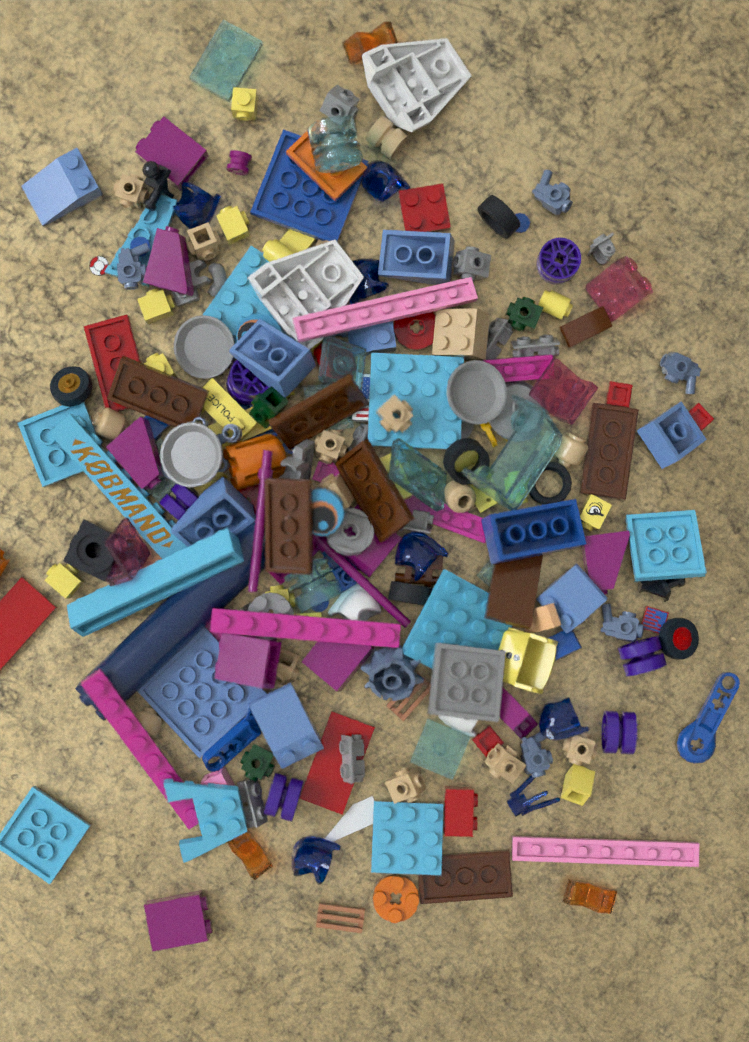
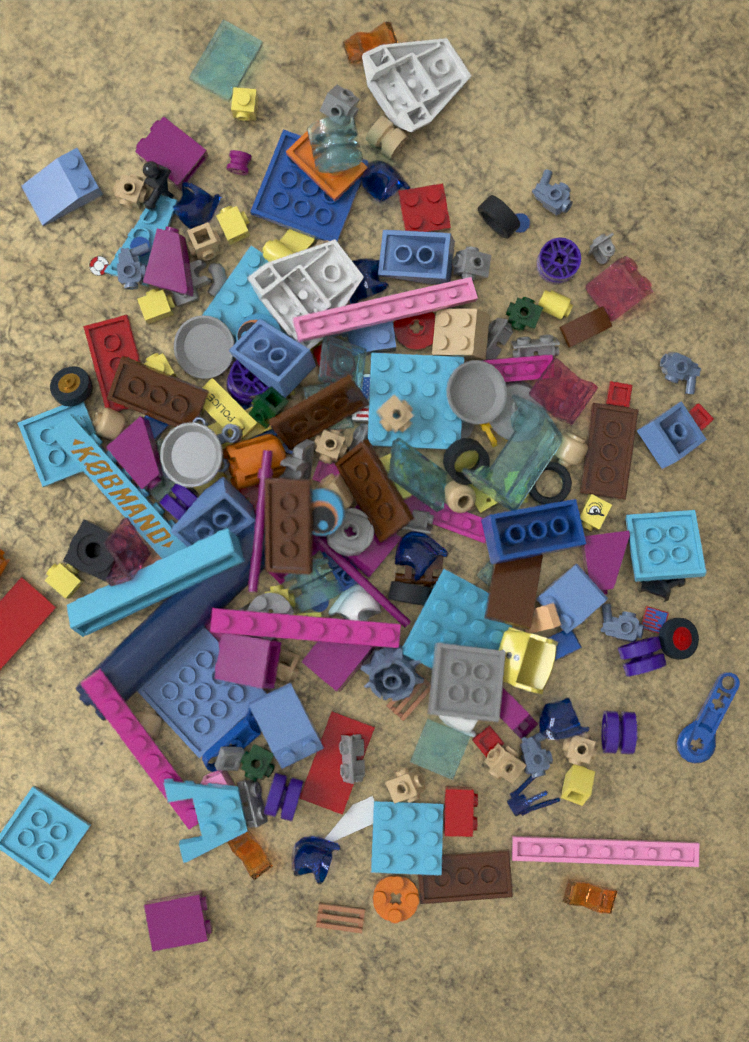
(229, 758): none -> light grey tile

